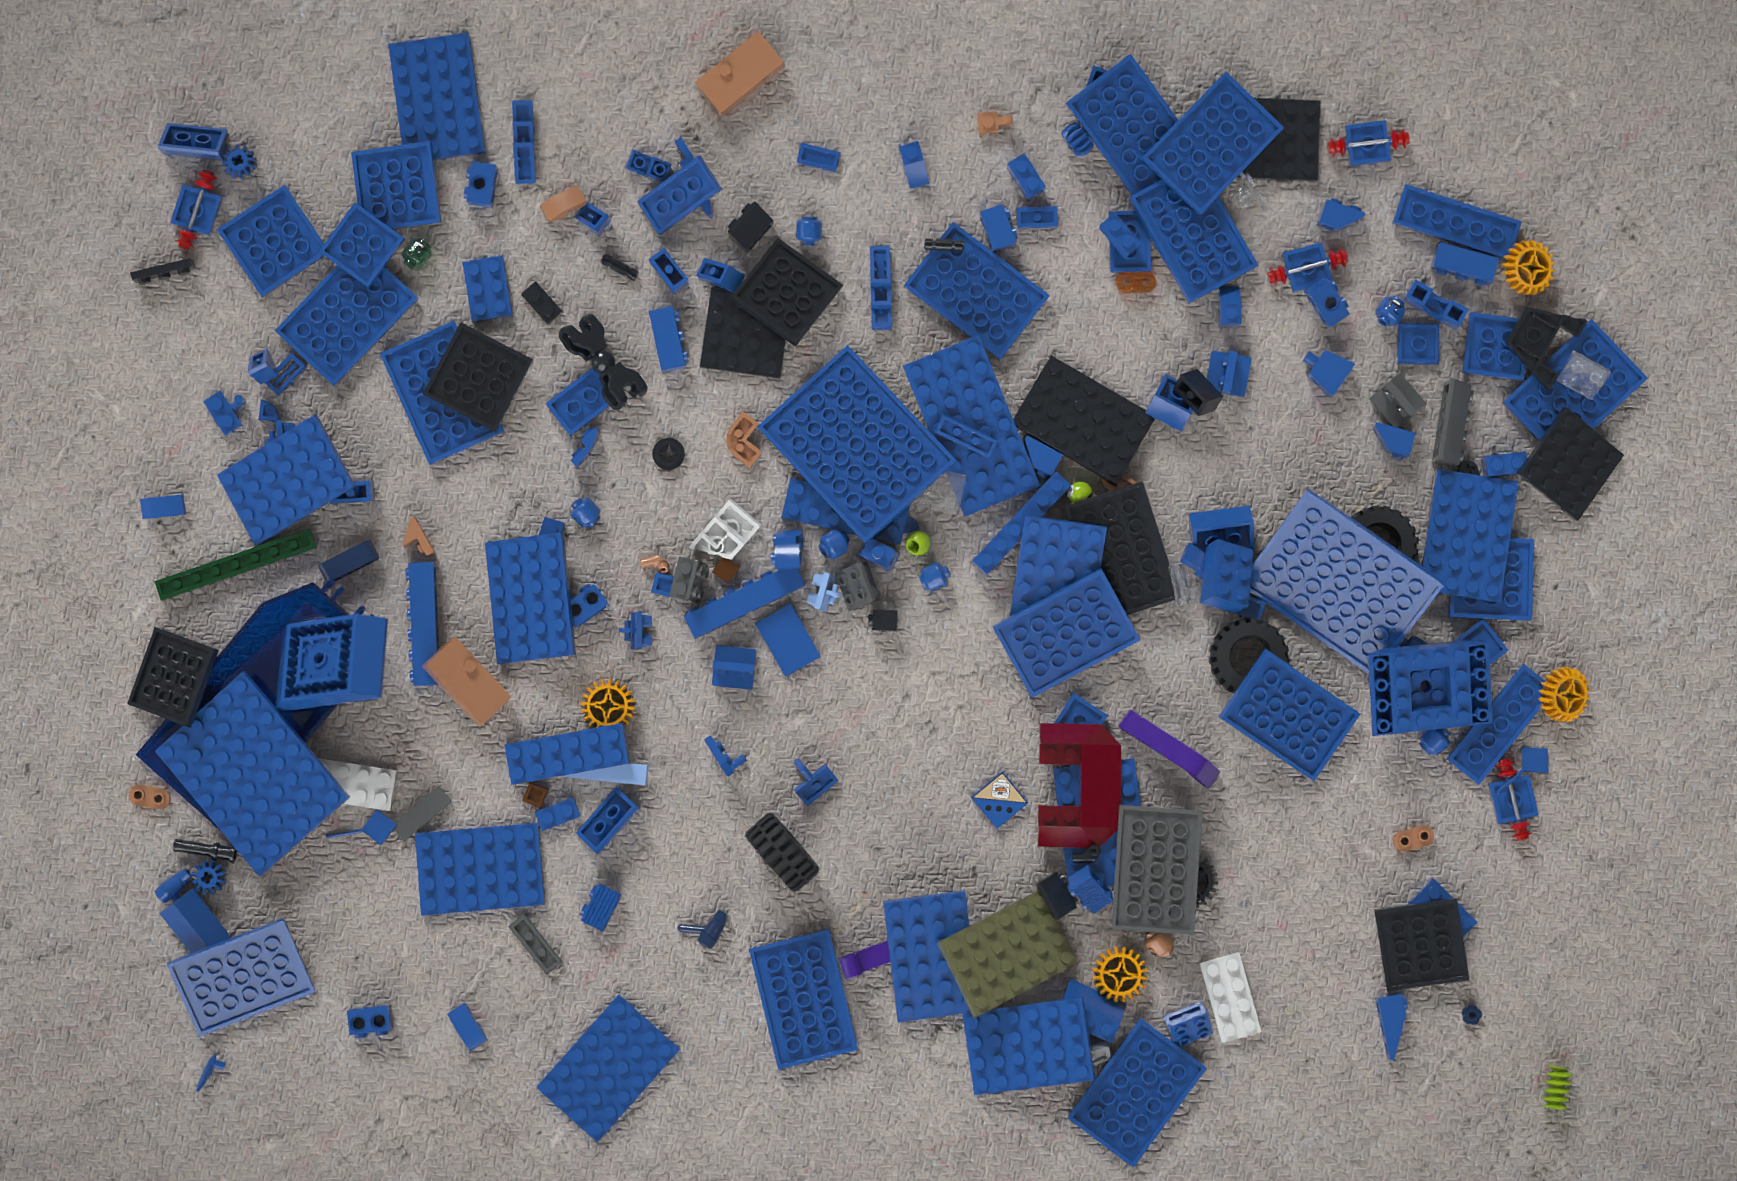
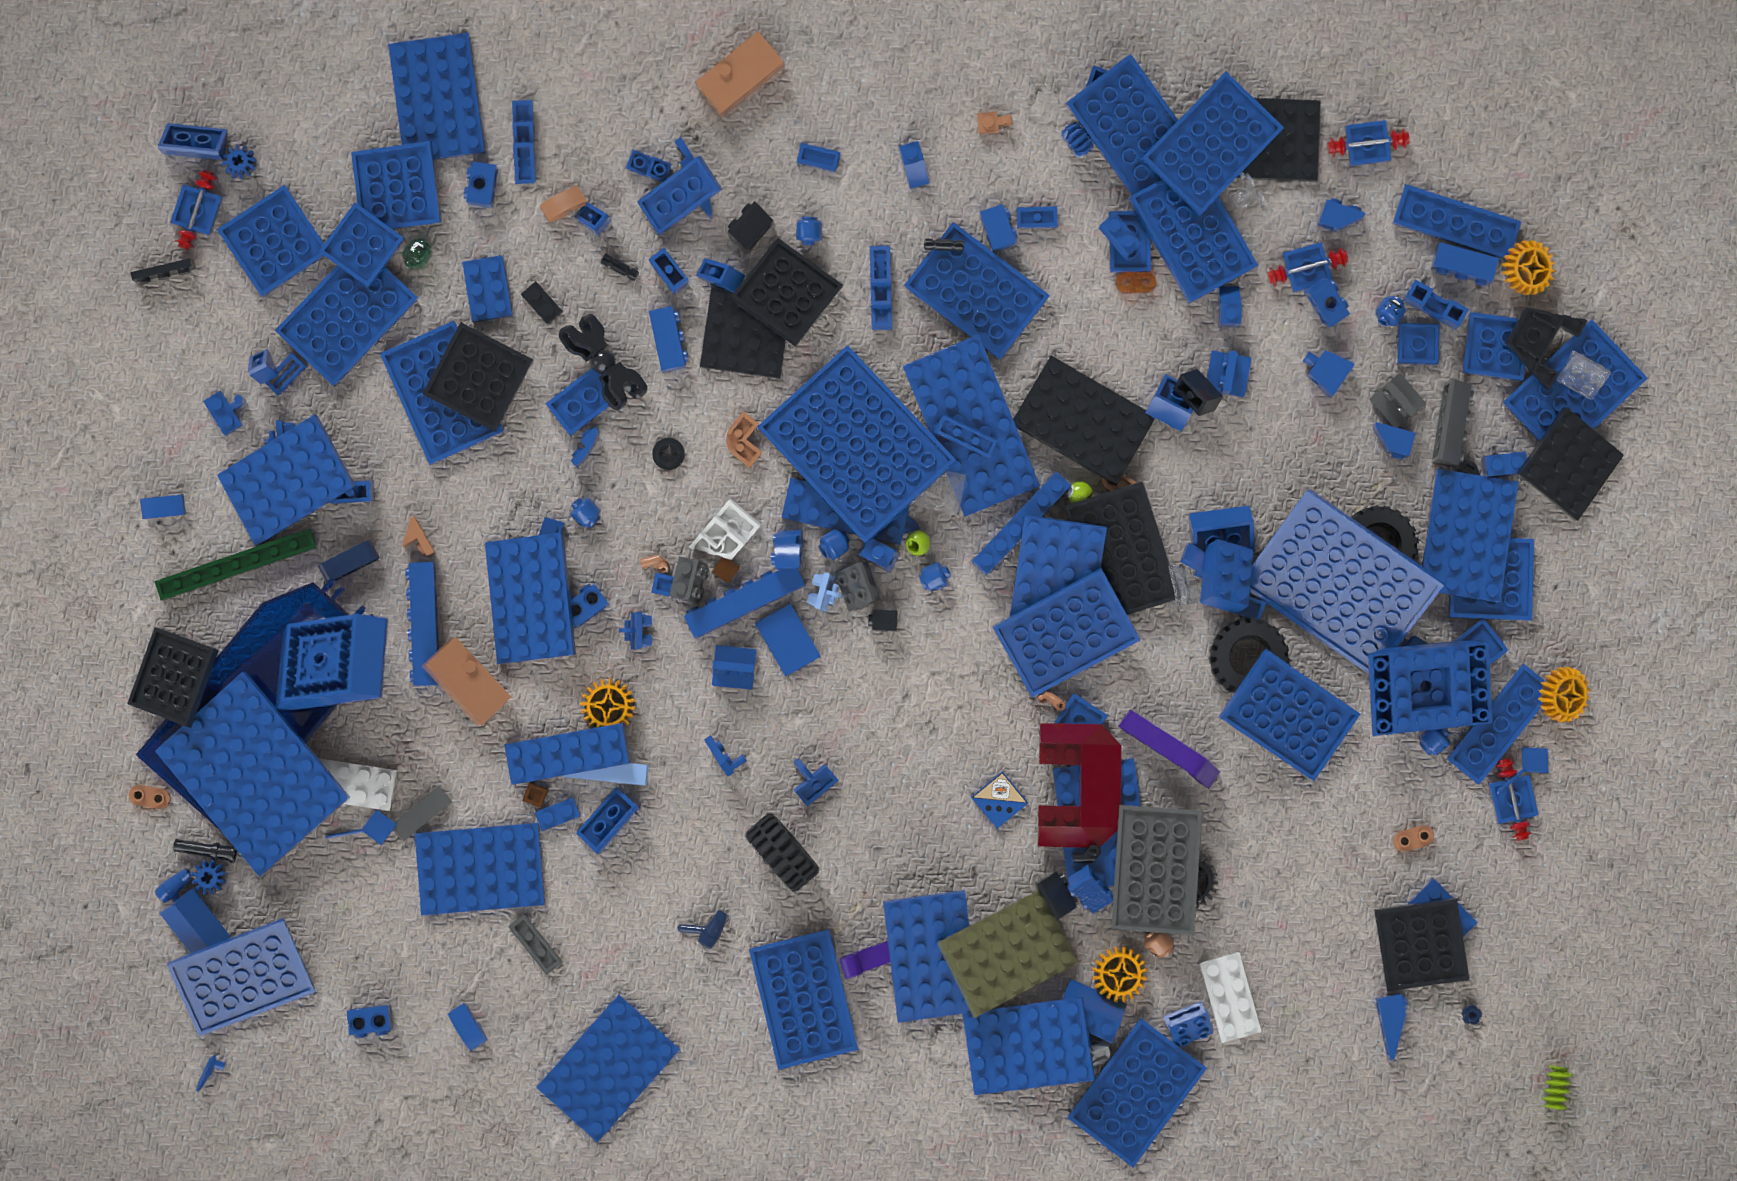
(268, 412): blue tile -> none
(600, 907): blue brick -> none
(1026, 177): blue brick -> none
(1042, 457): blue slope -> none
(1048, 696): none -> nougat arm

